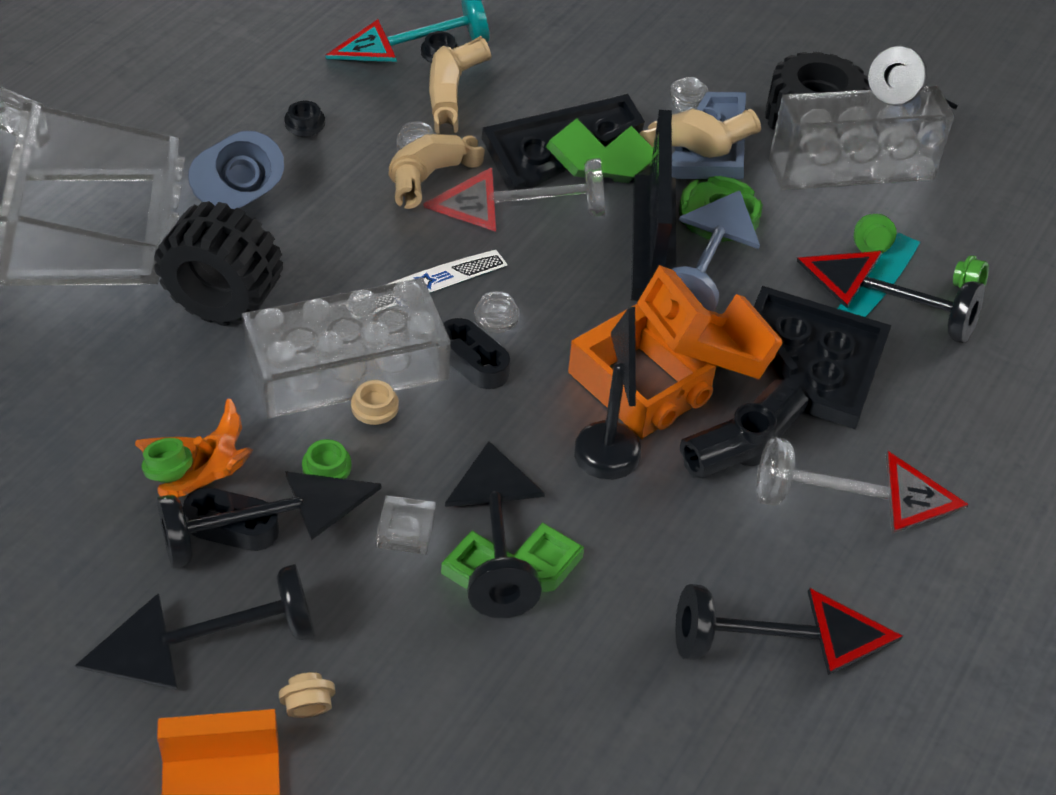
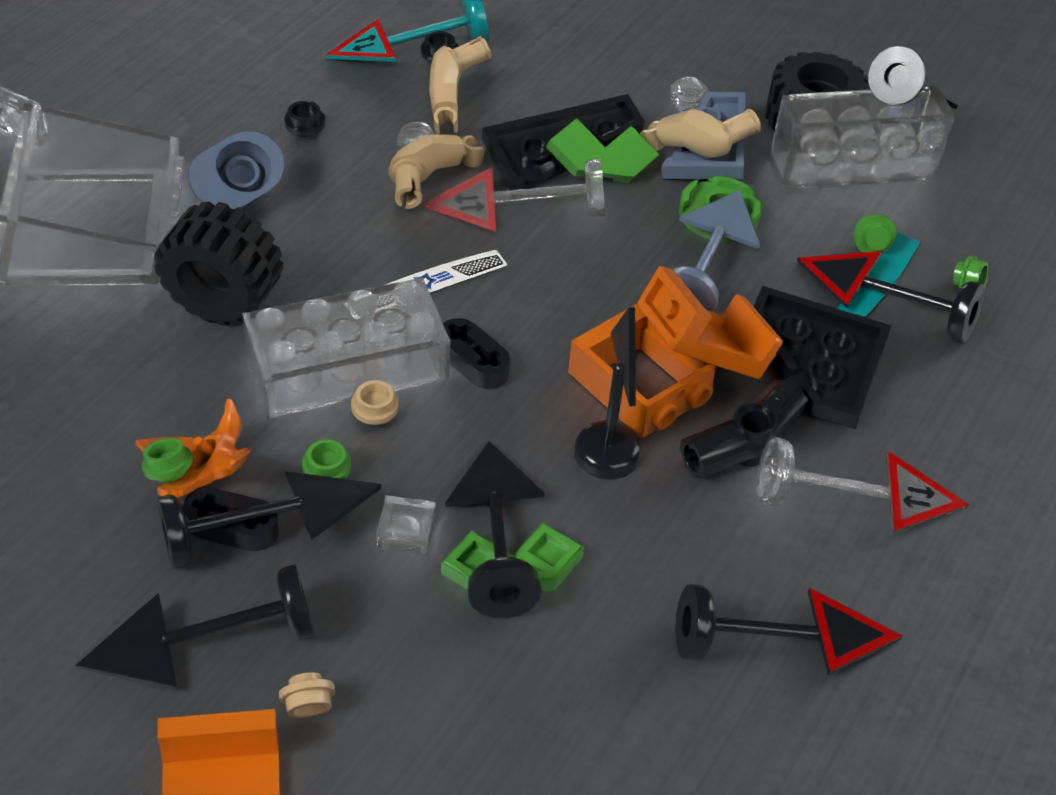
(496, 312): clear plate -> none
(654, 212): black fence -> none

